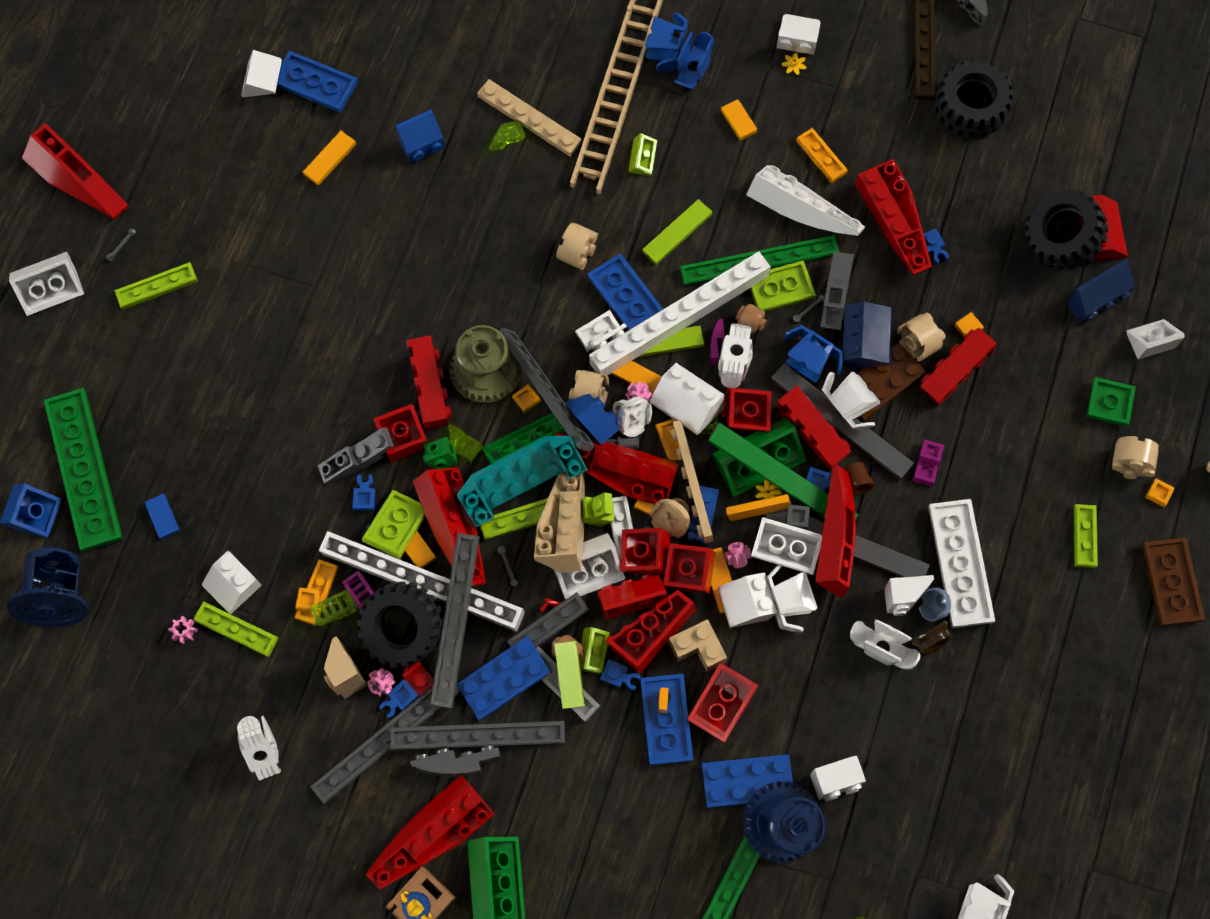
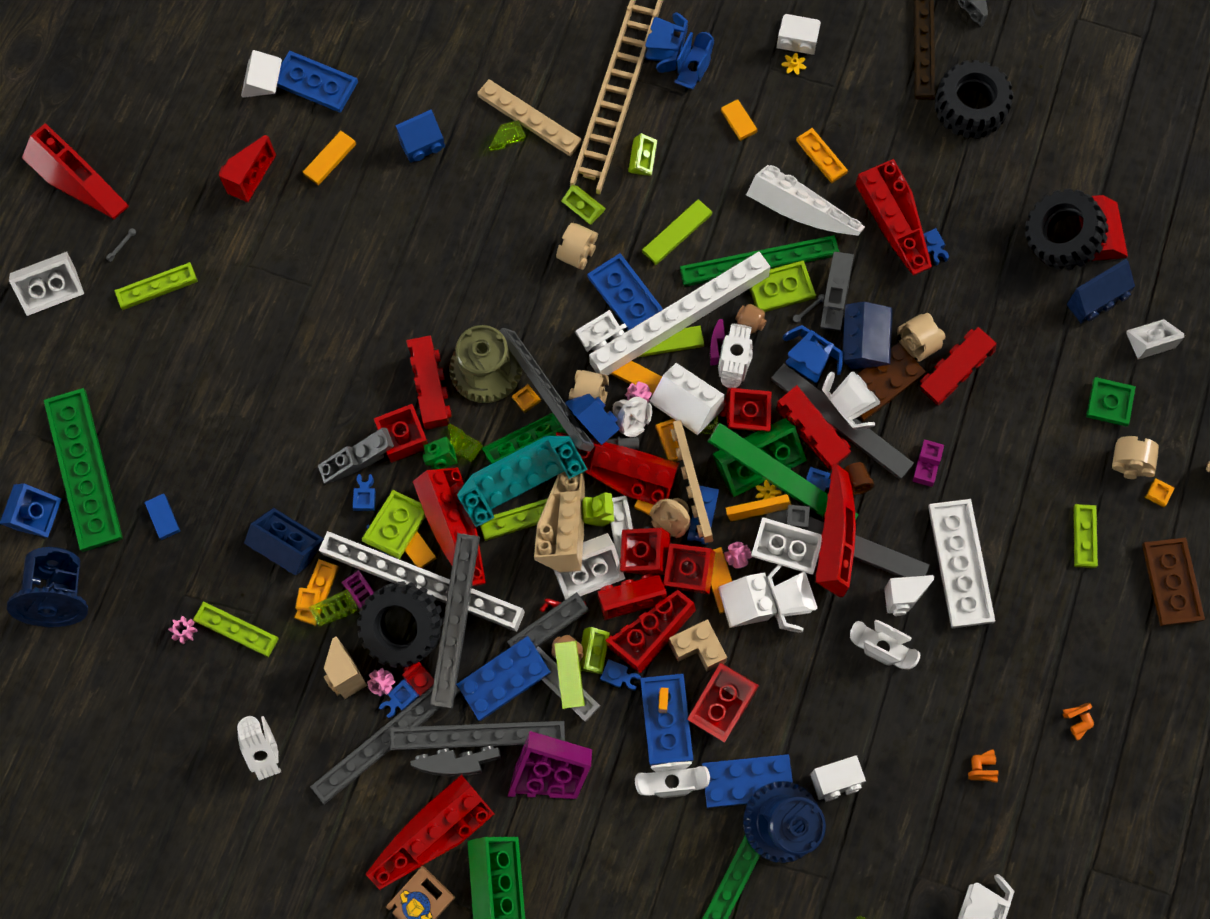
(230, 582): white slope -> none
(247, 168): none -> red slope
(283, 541): none -> dark blue slope
(501, 551): dark grey hinge -> none
(550, 768): none -> magenta wedge
(583, 204): none -> lime slope
(689, 780): none -> white piece
(932, 639): dark brown hat -> none
(935, 604): sand blue hair -> none
(967, 323): light orange tile -> none
(987, 758): none -> orange piece
(1087, 722): none -> orange piece

